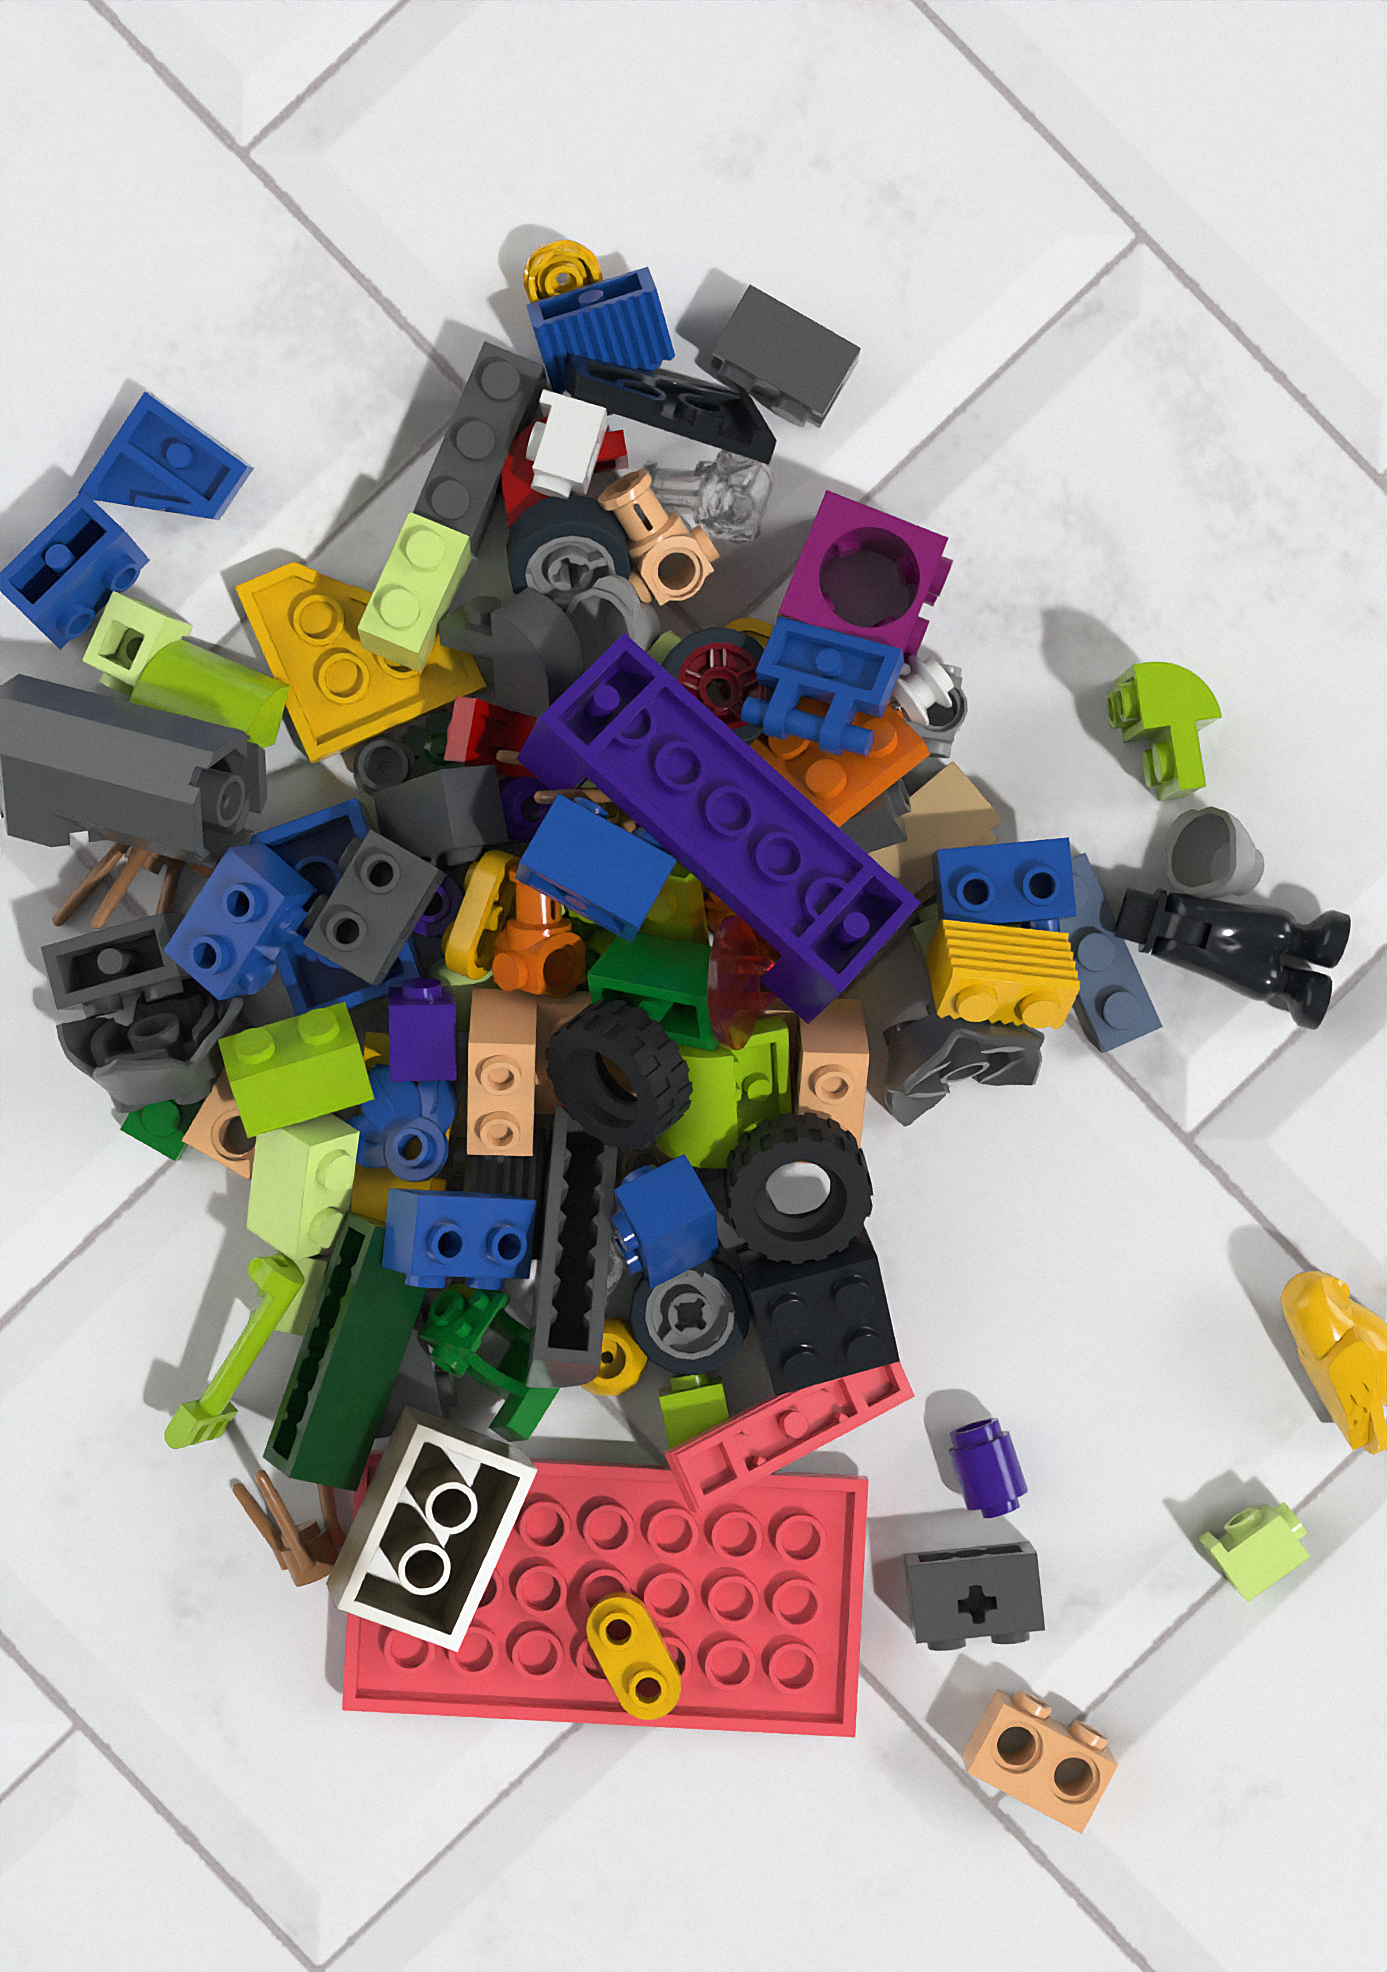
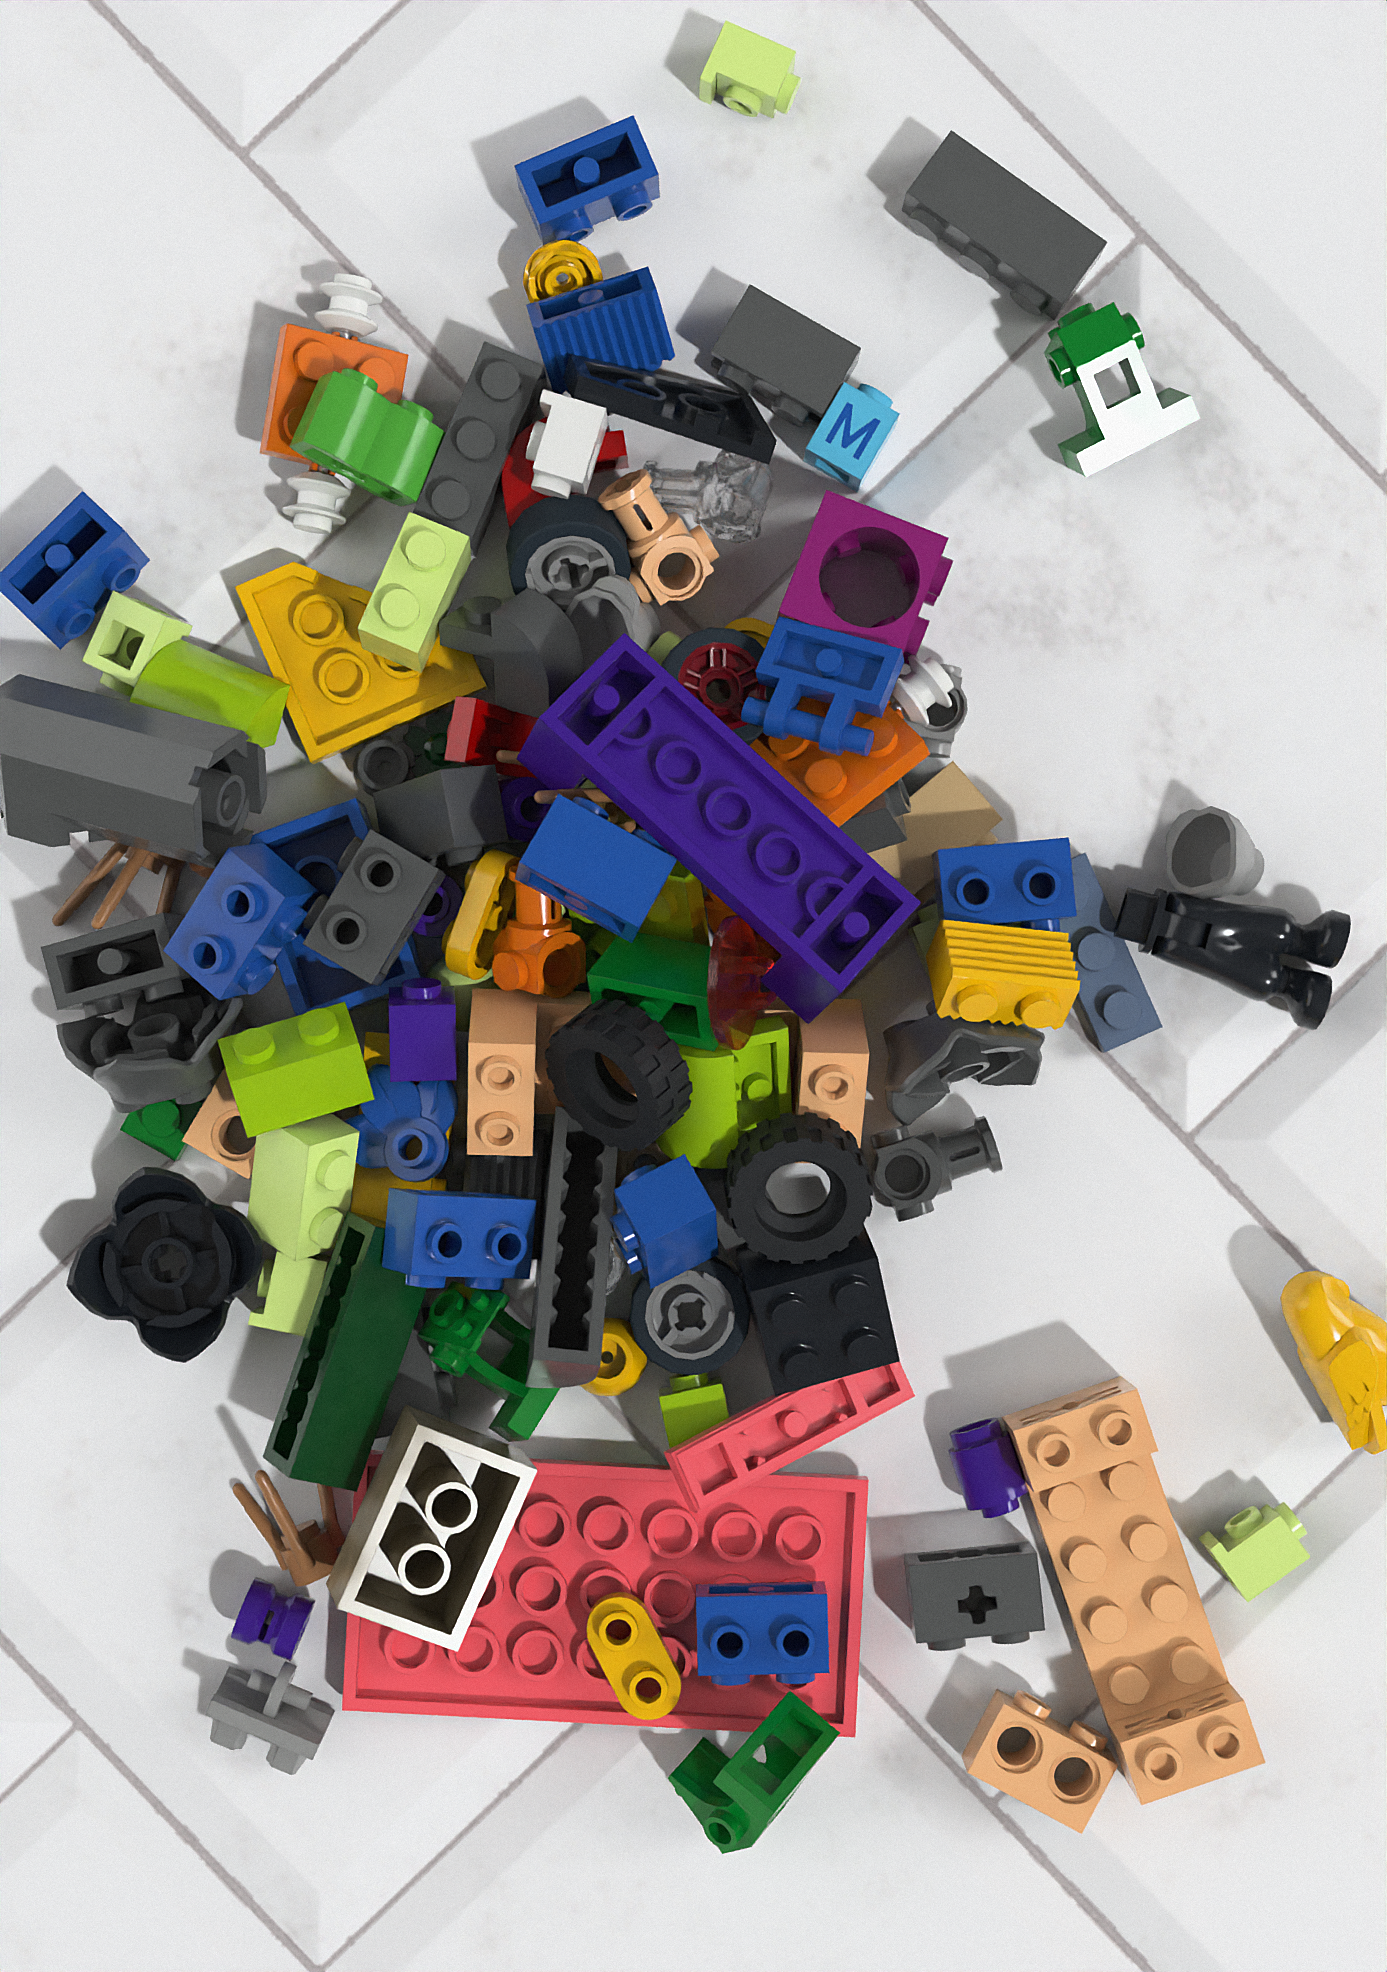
(120, 1272): none -> black brick
(166, 465): blue wing -> none
(213, 1412): lime hinge -> none
(271, 1711): none -> light grey hips
(286, 1625): none -> dark purple wheel
(299, 363): none -> orange plate
(368, 437): none -> bright green brick
(589, 182): none -> blue brick
(743, 1796): none -> green tile
(749, 73): none -> yellowish green brick
(762, 1631): none -> blue brick
(852, 434): none -> medium azure brick
(934, 1163): none -> dark grey connector
(1001, 227): none -> dark grey brick
(1088, 344): none -> tile
(1131, 1590): none -> light nougat plate
(1169, 709): lime brick -> none

